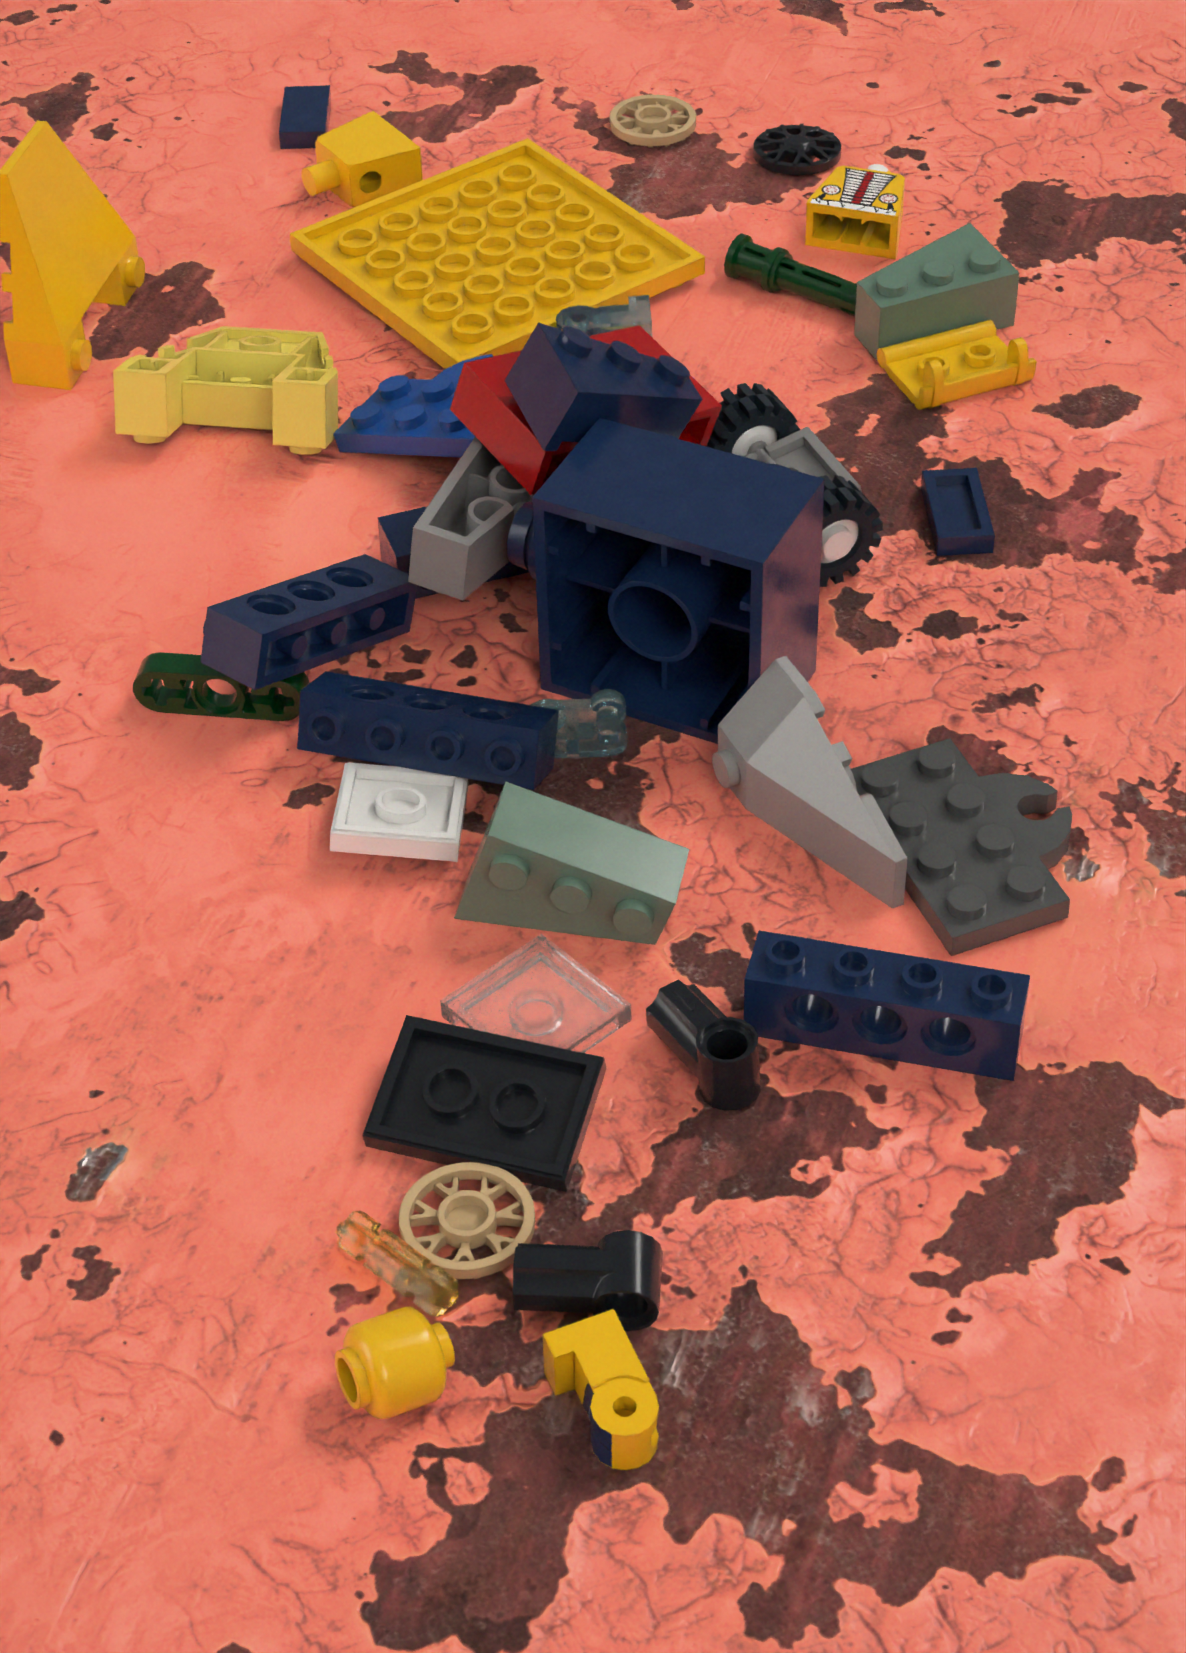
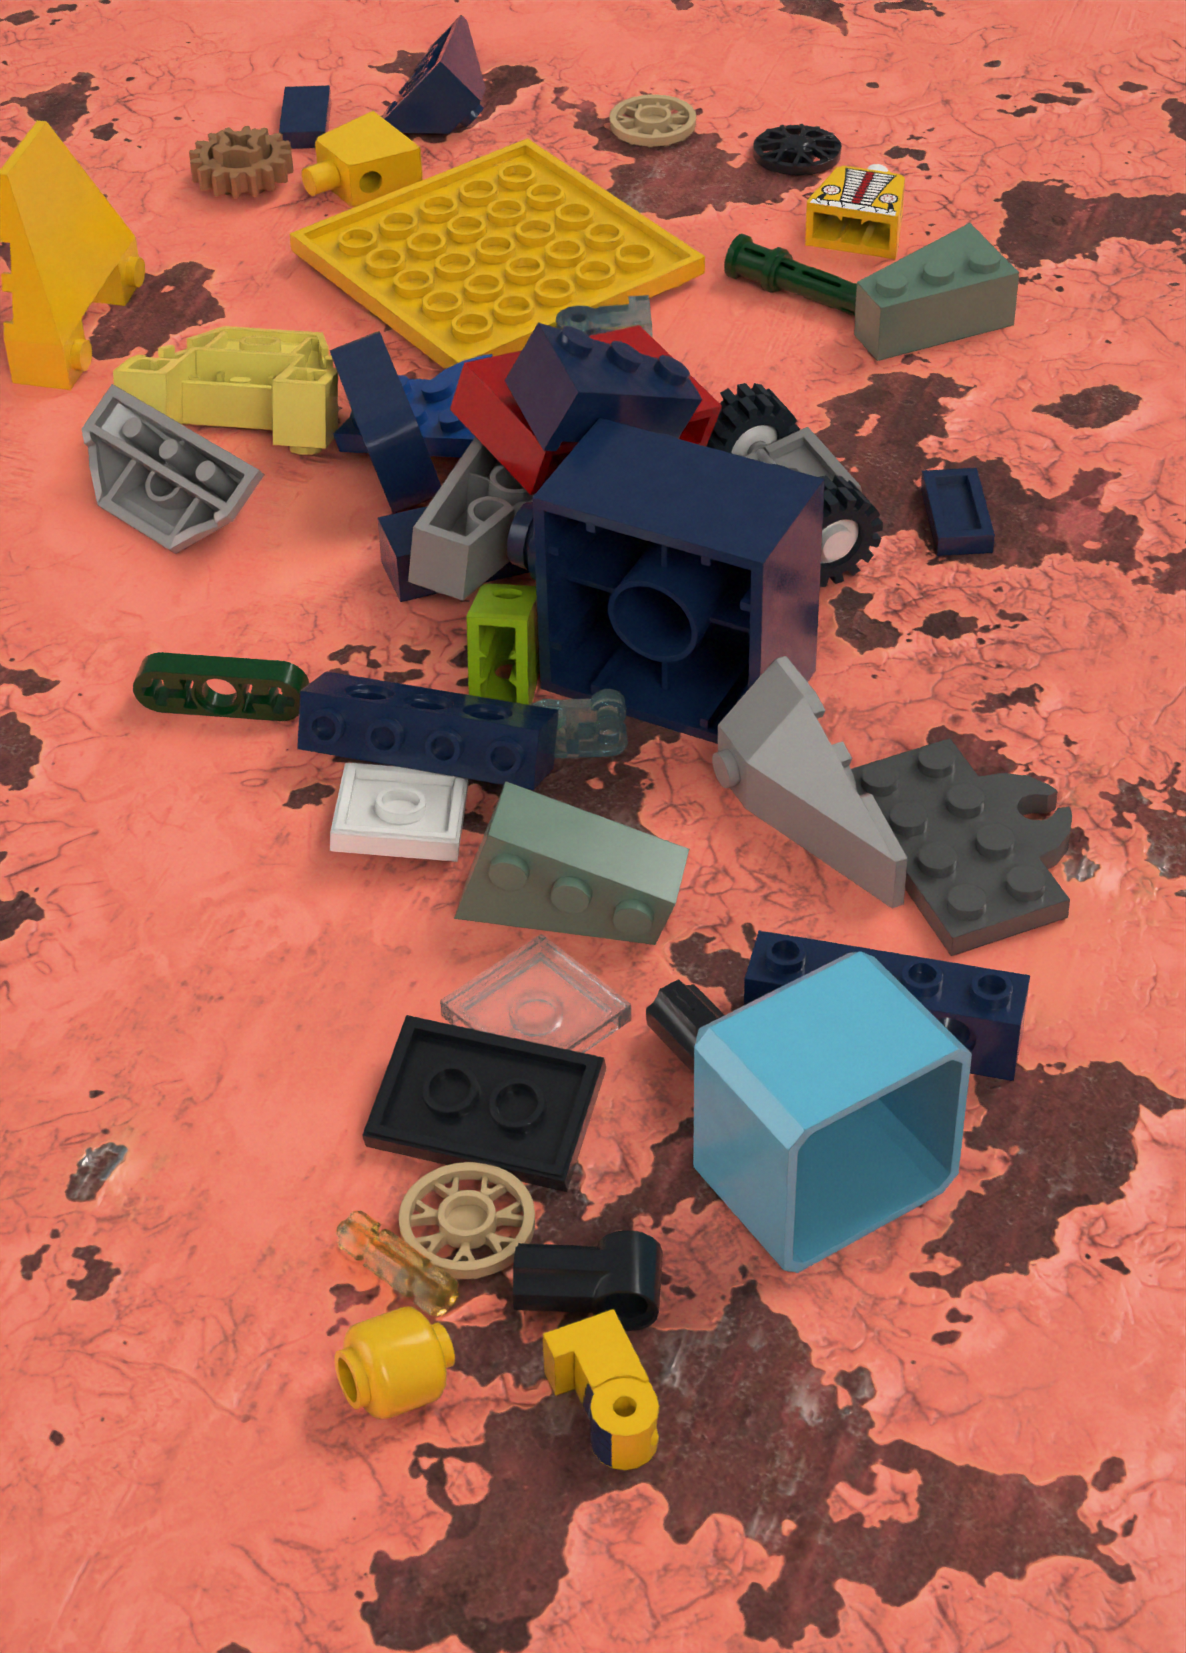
(162, 473): none -> light grey wedge
(241, 161): none -> medium nougat gear
(307, 621): dark blue brick -> none
(386, 422): none -> dark blue beam
(443, 88): none -> dark blue wedge
(499, 633): none -> lime torso
(828, 1109): none -> medium azure plate
(956, 364): yellow piece -> none

